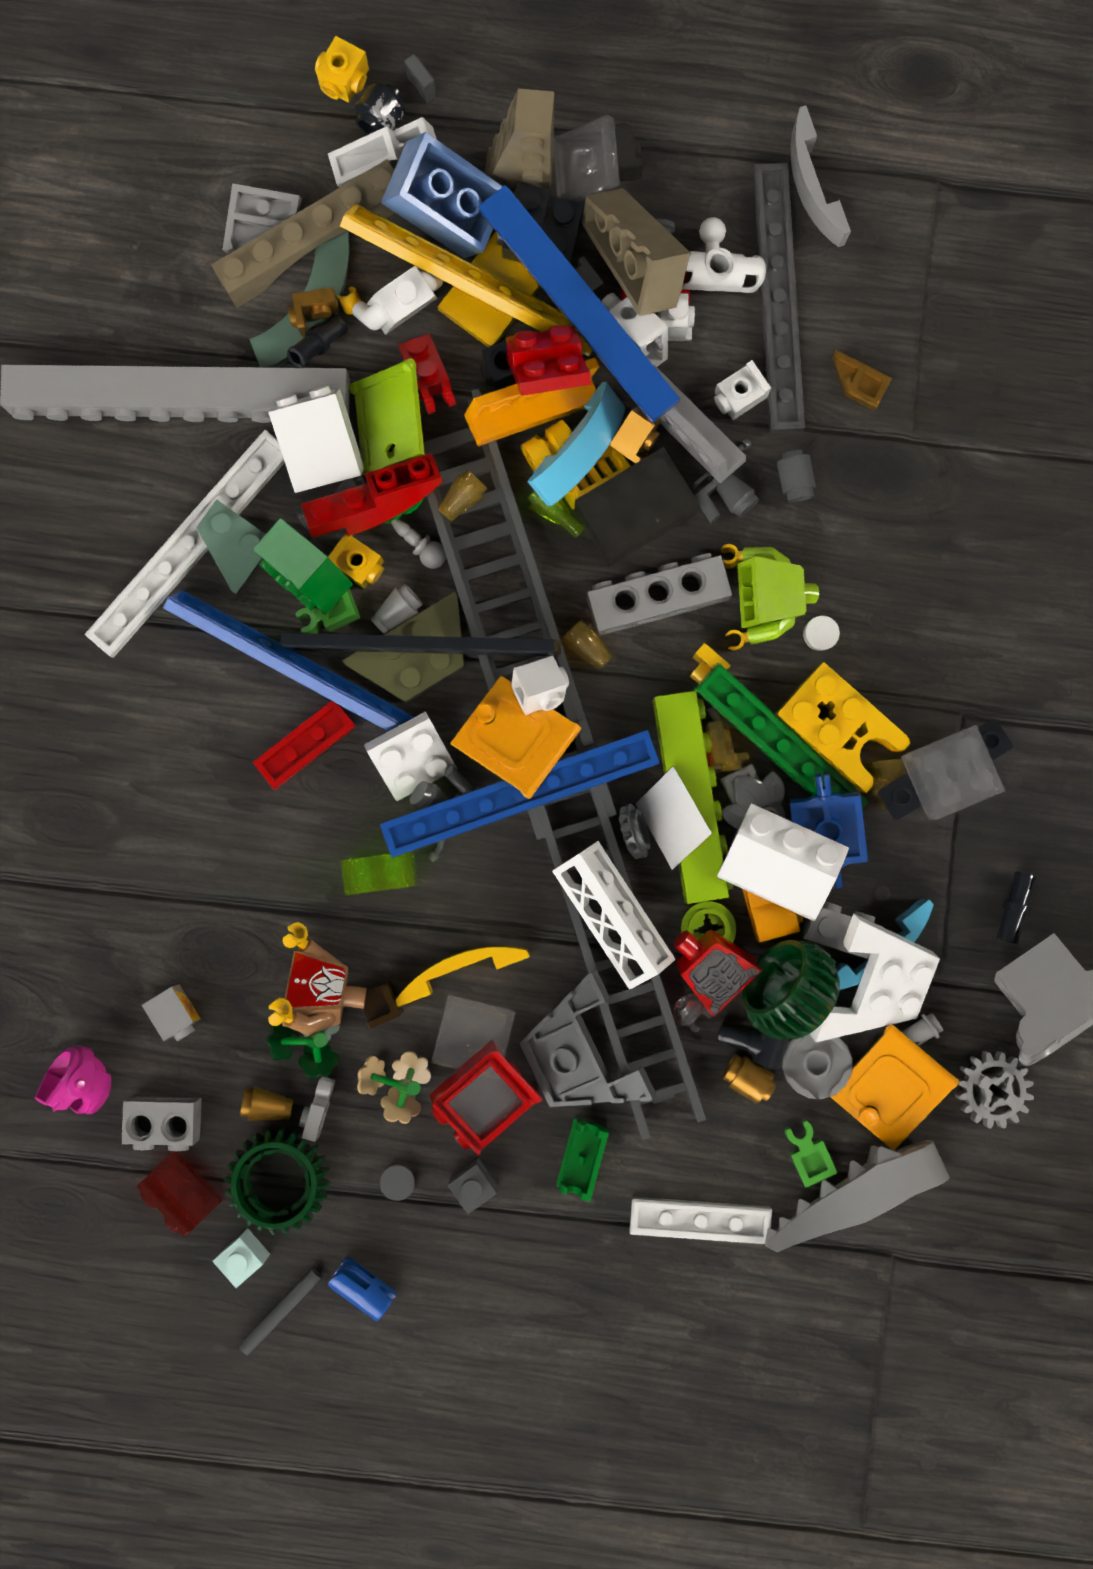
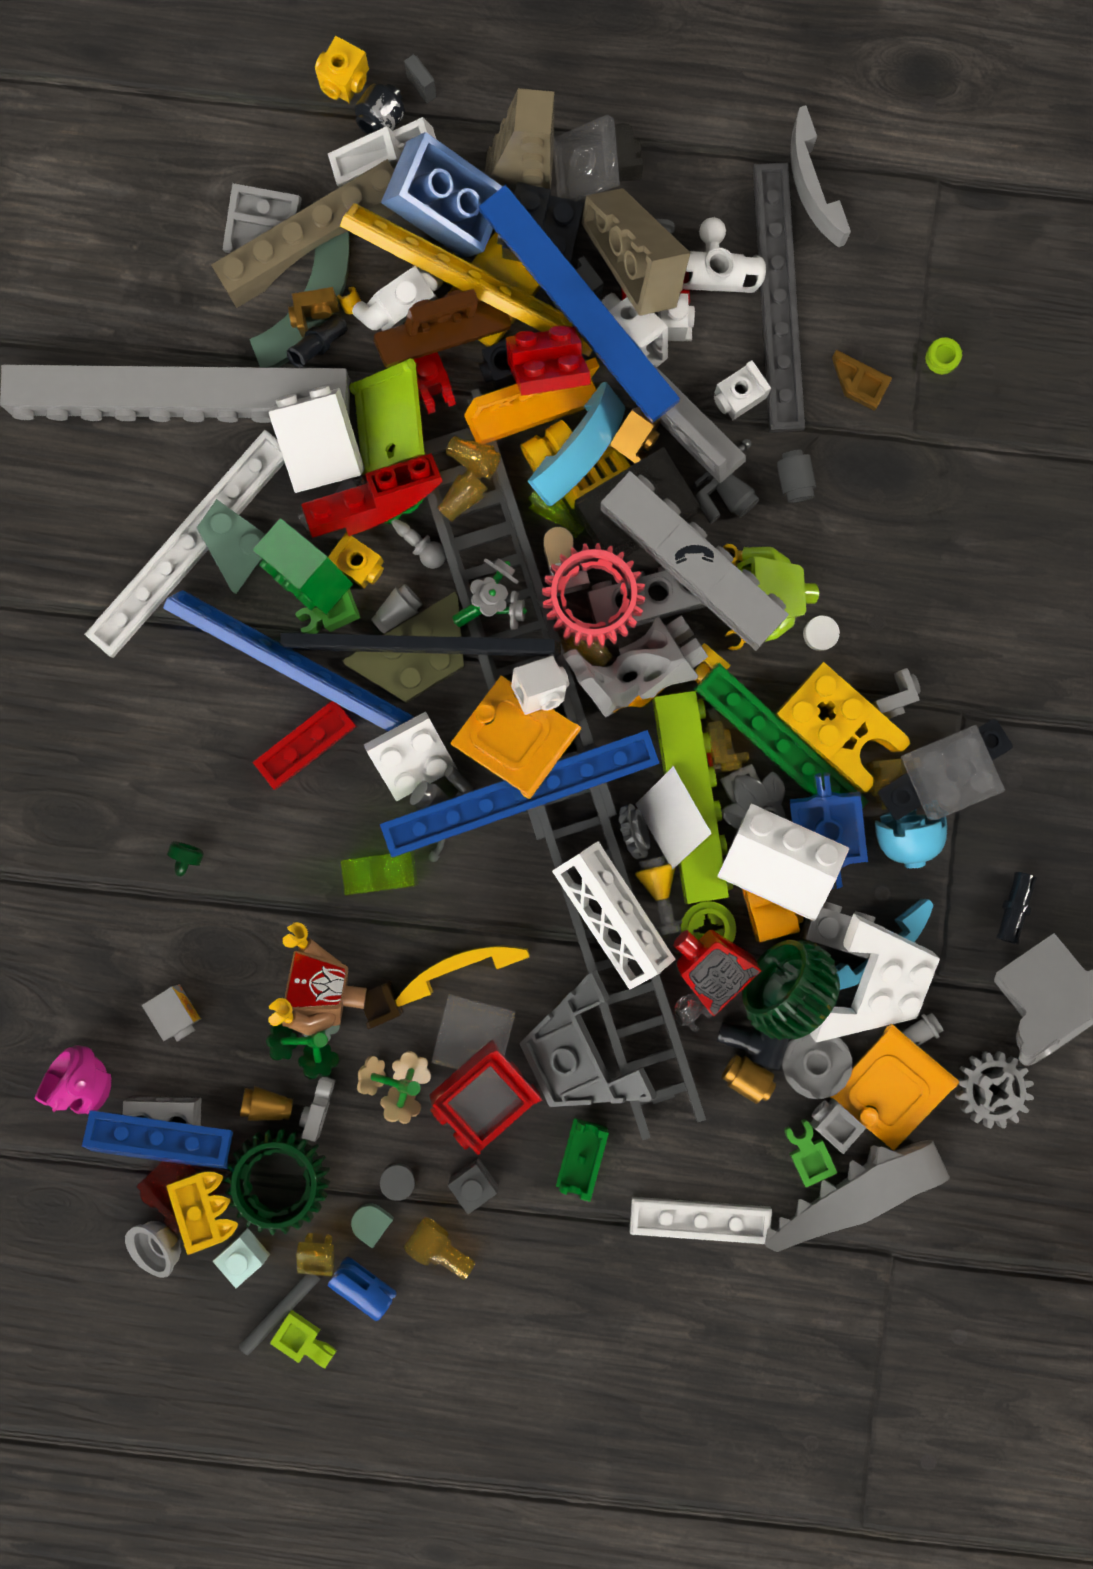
(153, 1247): none -> light grey piece
(157, 1140): none -> blue panel
(184, 855): none -> dark green tile
(198, 1211): none -> yellow plate
(297, 1339): none -> lime plate
(315, 1257): none -> clear yellow tile
(370, 1223): none -> sand green tile
(431, 1244): none -> clear yellow pin
(440, 326): none -> reddish brown bracket
(476, 457): none -> clear yellow cone
(490, 596): none -> light grey plant
(558, 542): none -> tan leg
(595, 559): none -> coral gear
(654, 658): none -> light grey hips
(657, 878): none -> piece
(693, 560): none -> light grey brick
(836, 1124): none -> light grey bracket
(909, 690): none -> light grey bracket
(911, 838): none -> medium azure cylinder
(943, 355): none -> lime tile

